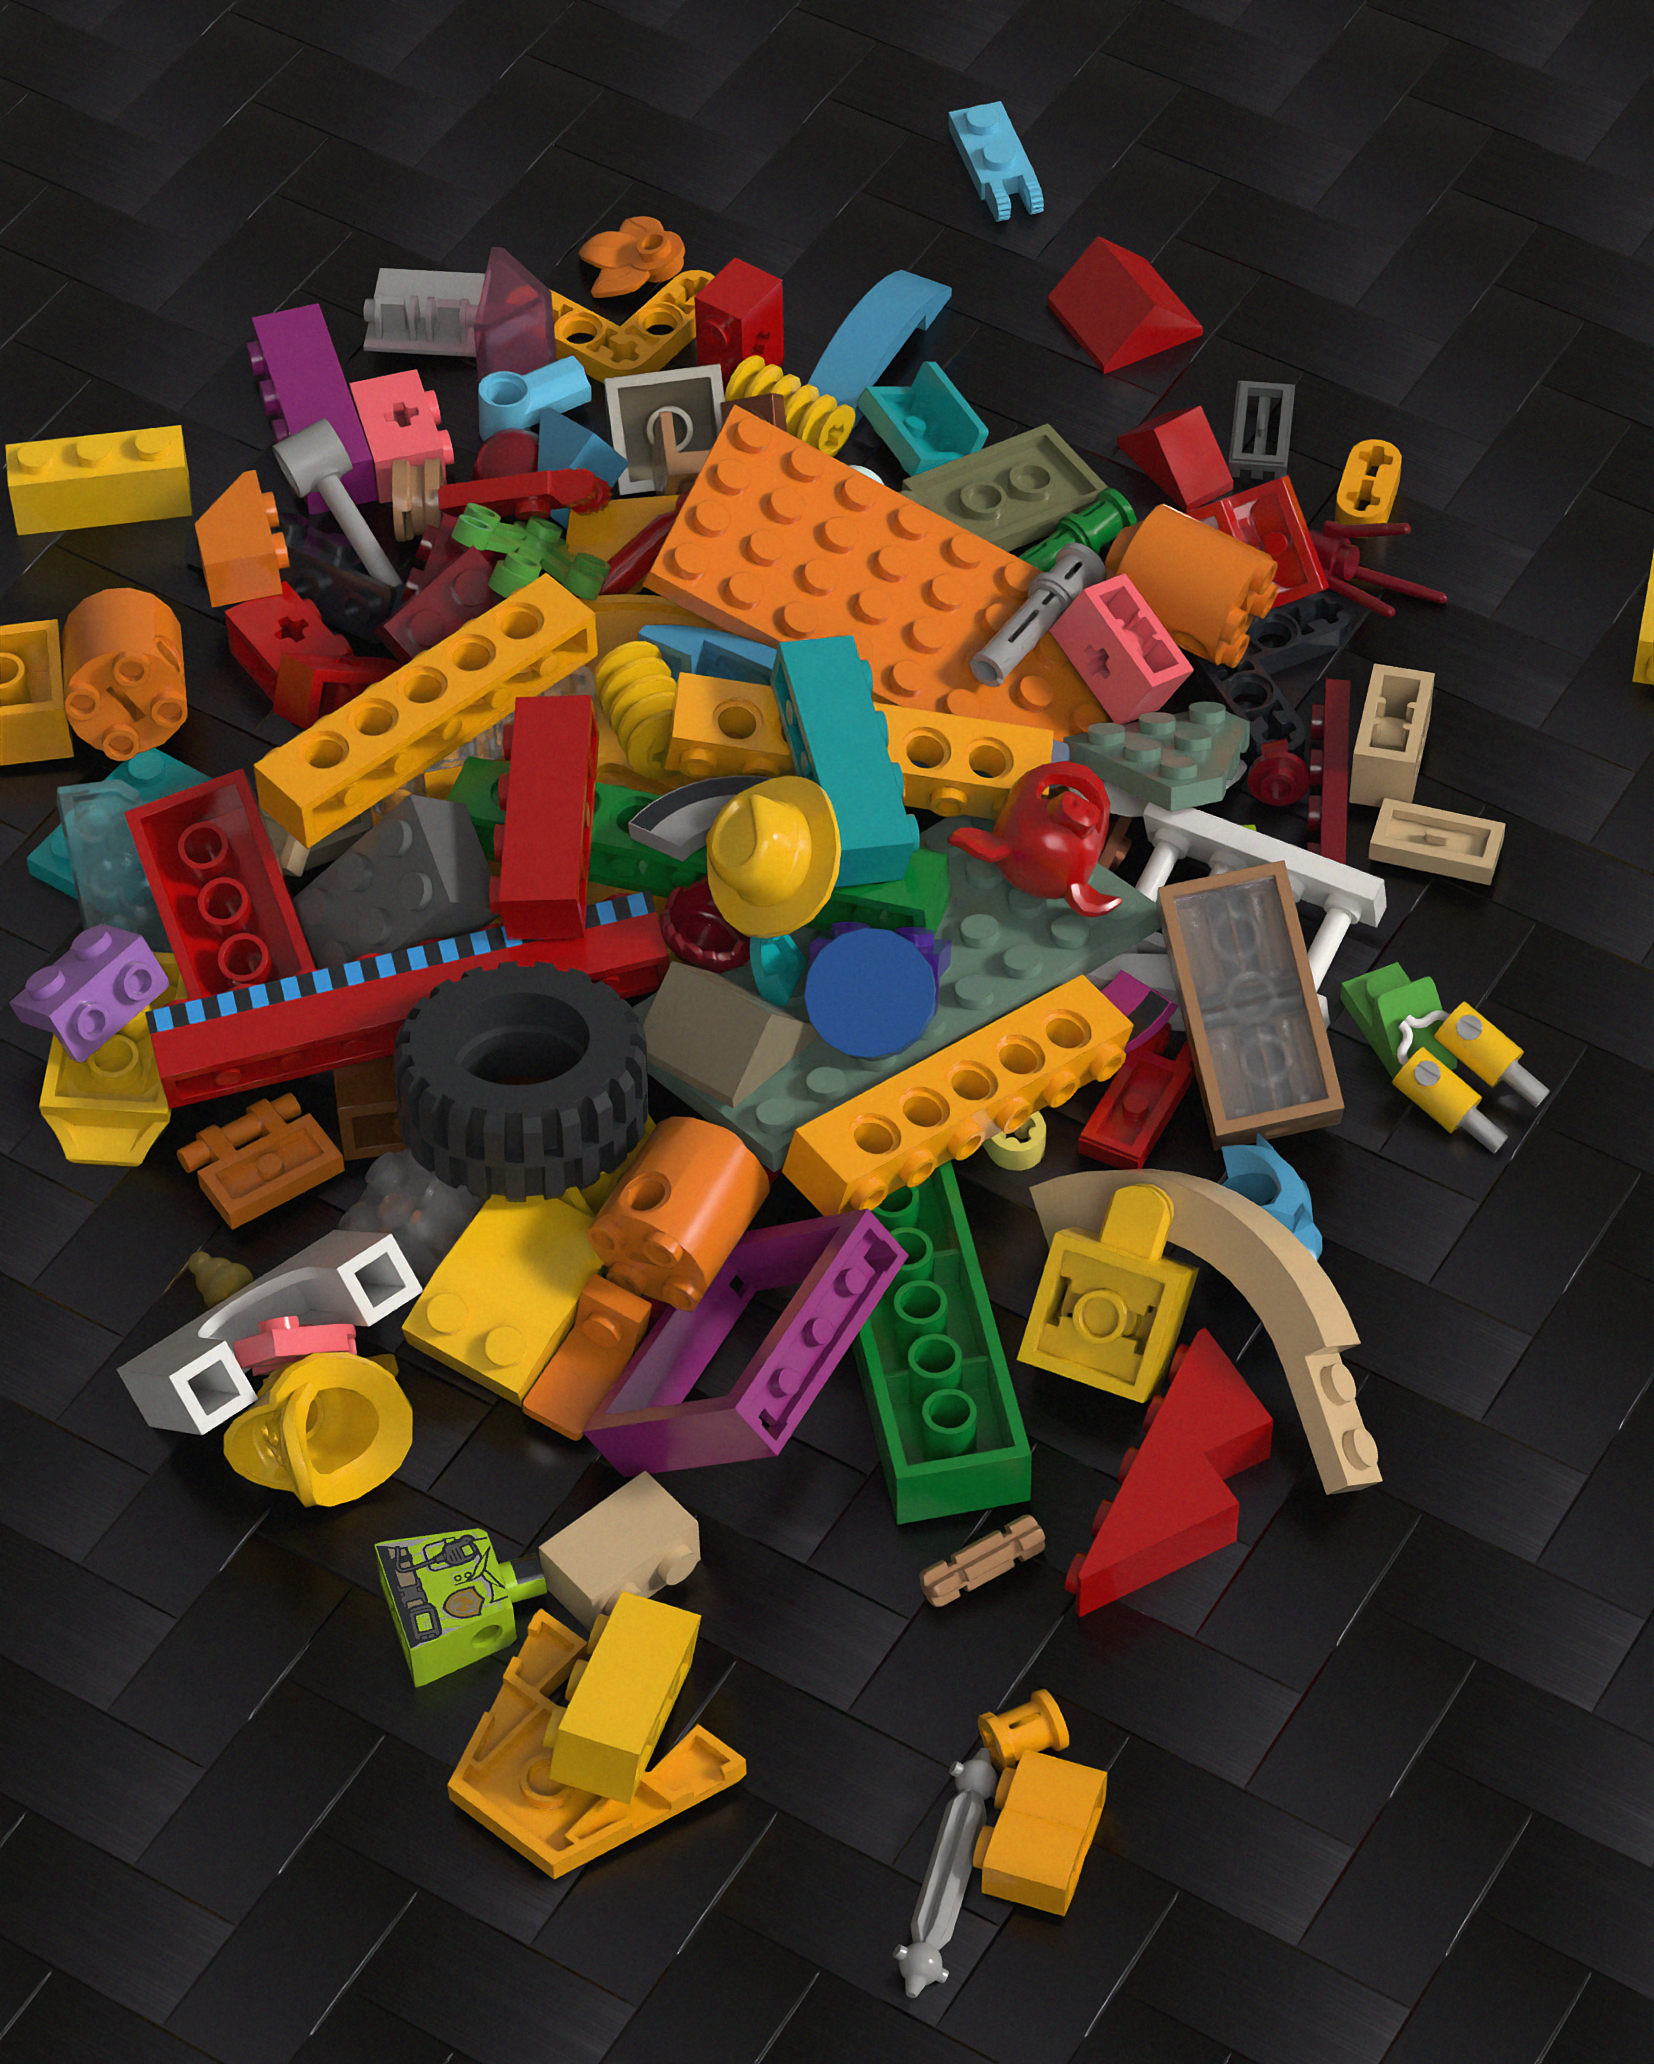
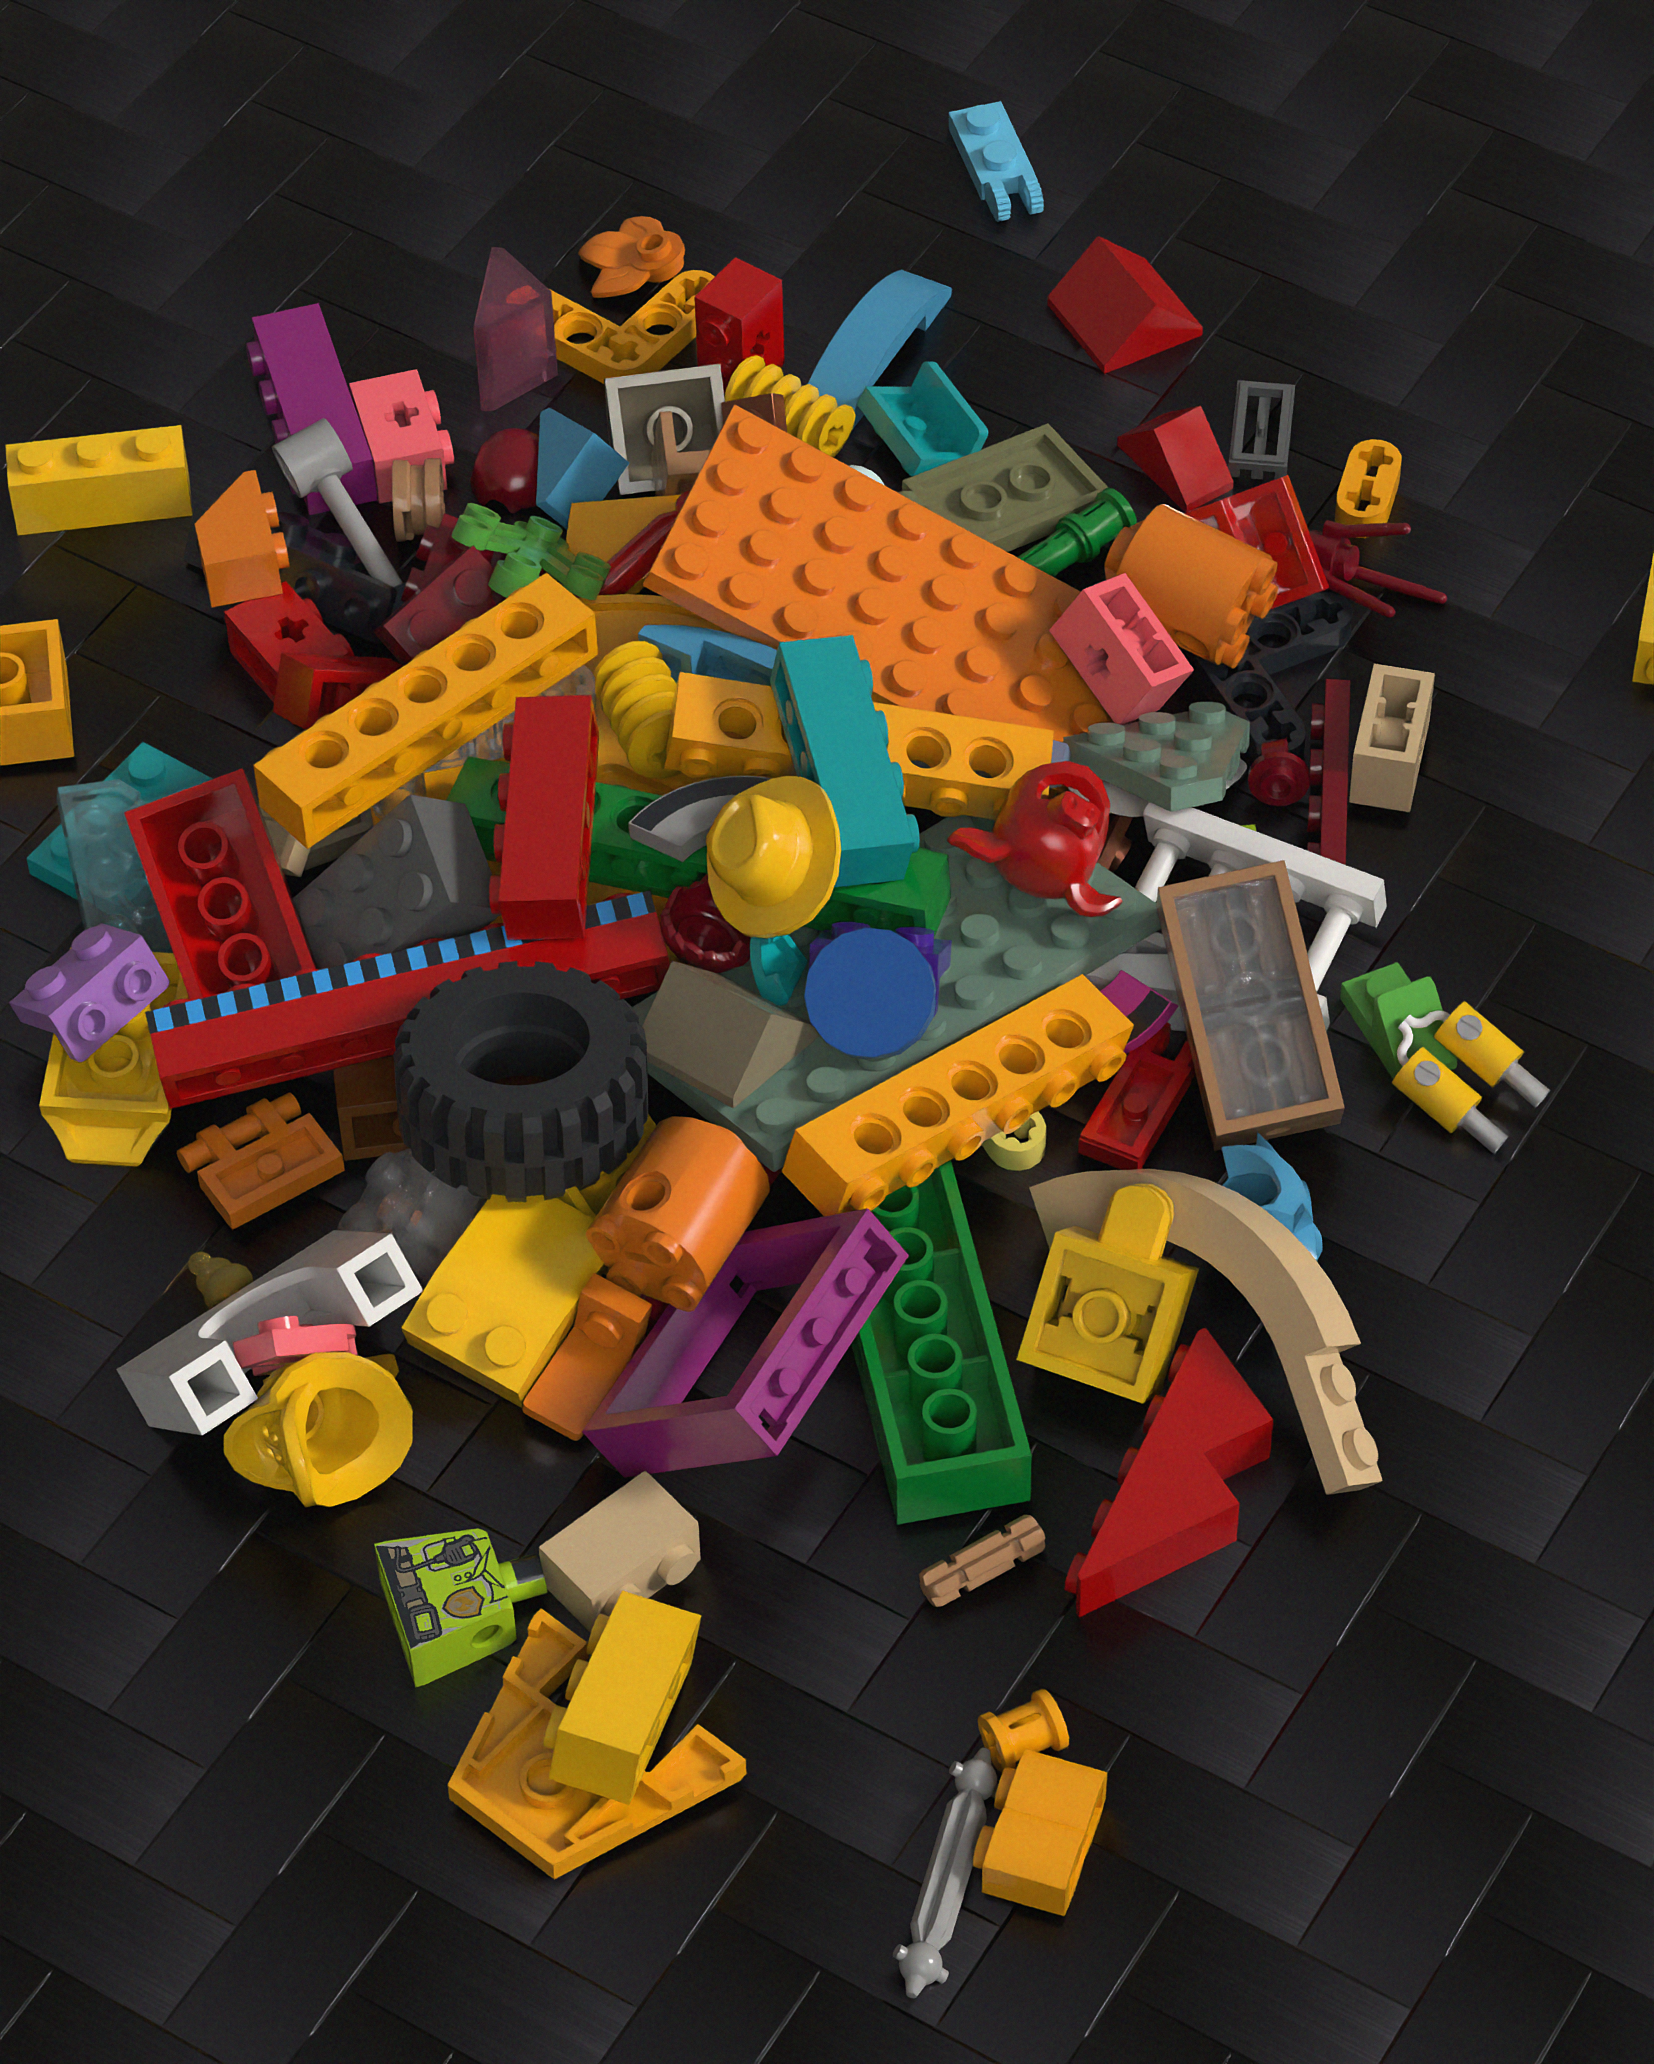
(123, 672): orange cylinder -> none
(423, 312): light grey hinge -> none
(517, 400): medium azure piece -> none
(529, 494): red hinge -> none
(1047, 600): light grey pin -> none
(1437, 841): tan plate -> none

